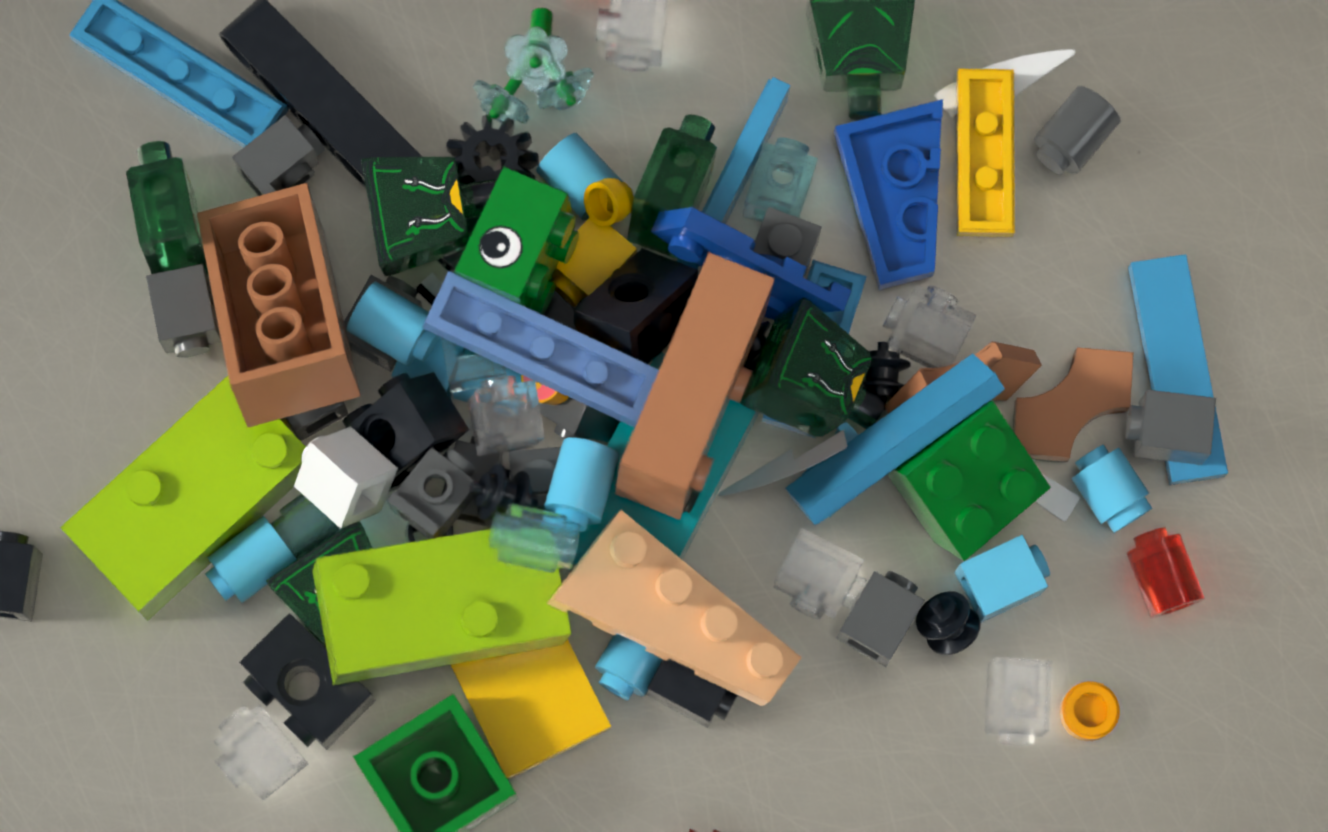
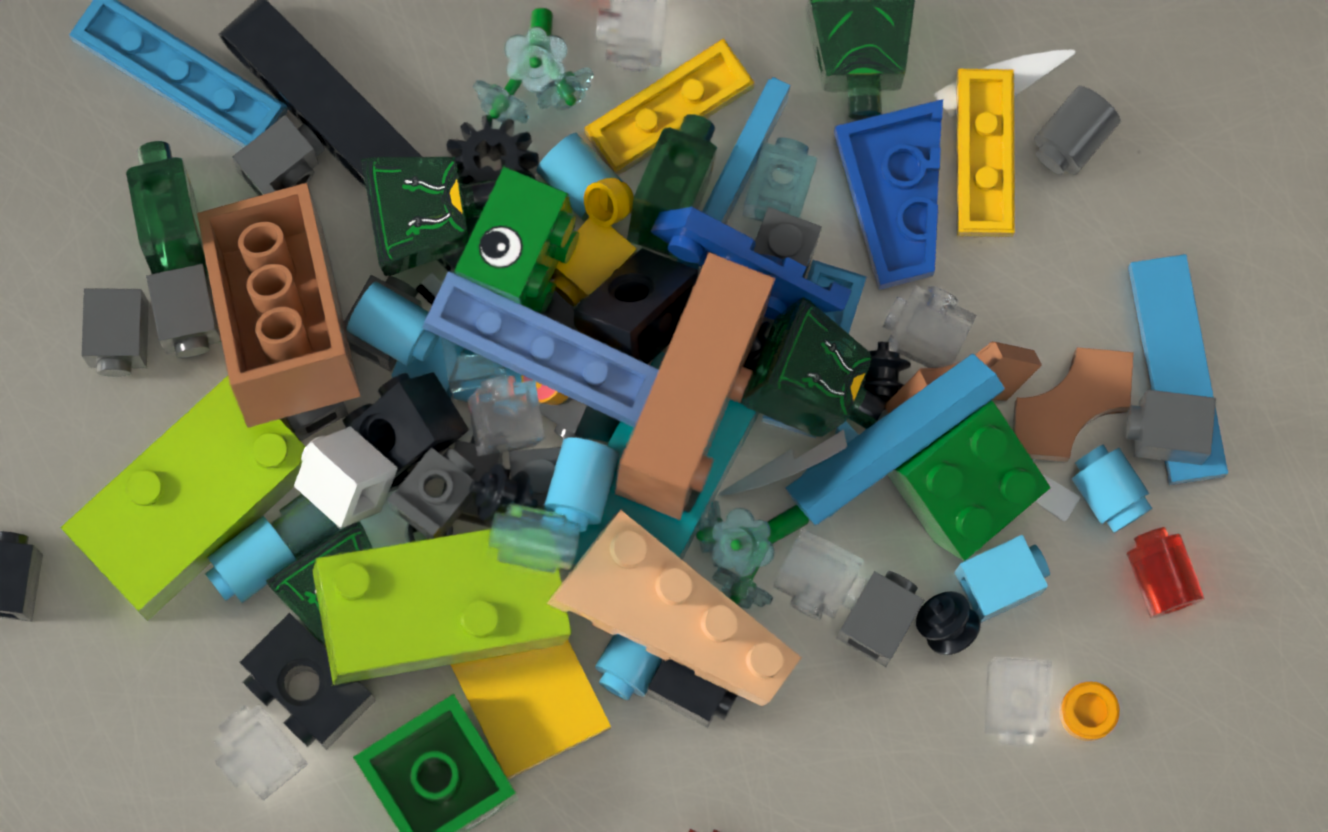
(115, 330): none -> dark grey brick
(696, 87): none -> yellow tile
(746, 547): none -> clear light blue plant

